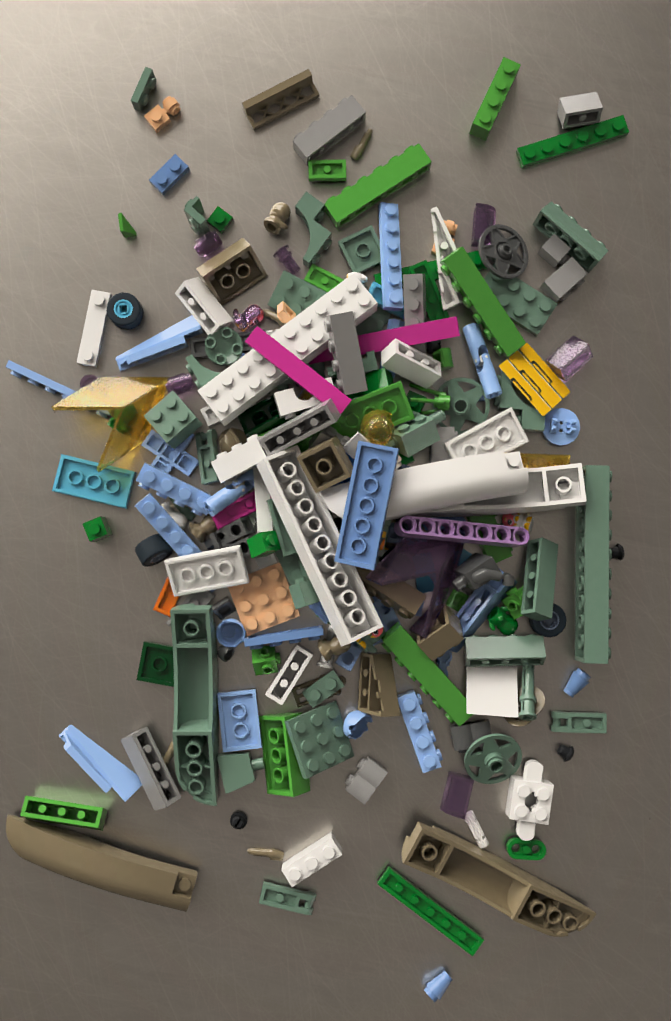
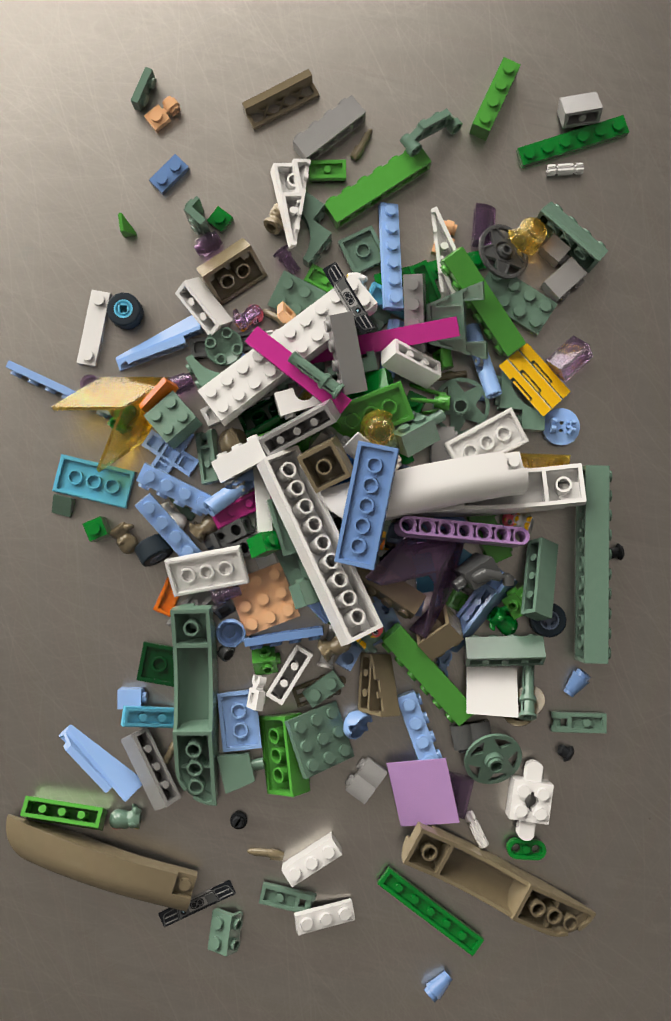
(62, 505): none -> sand green slope
(124, 819): none -> sand green animal
(125, 540): none -> dark tan animal
(131, 697): none -> light blue brick
(147, 716): none -> medium azure tile
(160, 391): none -> orange tile
(198, 903): none -> sticker
(225, 595): none -> clear purple pin
(225, 932): none -> sand green bracket
(256, 695): none -> white plate
(290, 191): none -> white wedge
(322, 379): none -> sand green pin
(324, 916): none -> white plate
(348, 297): none -> sticker
(423, 792): none -> lavender piece
(428, 127): none -> sand green plate
(451, 375): none -> dark tan piece
(453, 306): none -> sand green wing
(529, 235): none -> clear yellow hair
(565, 169): none -> white axle

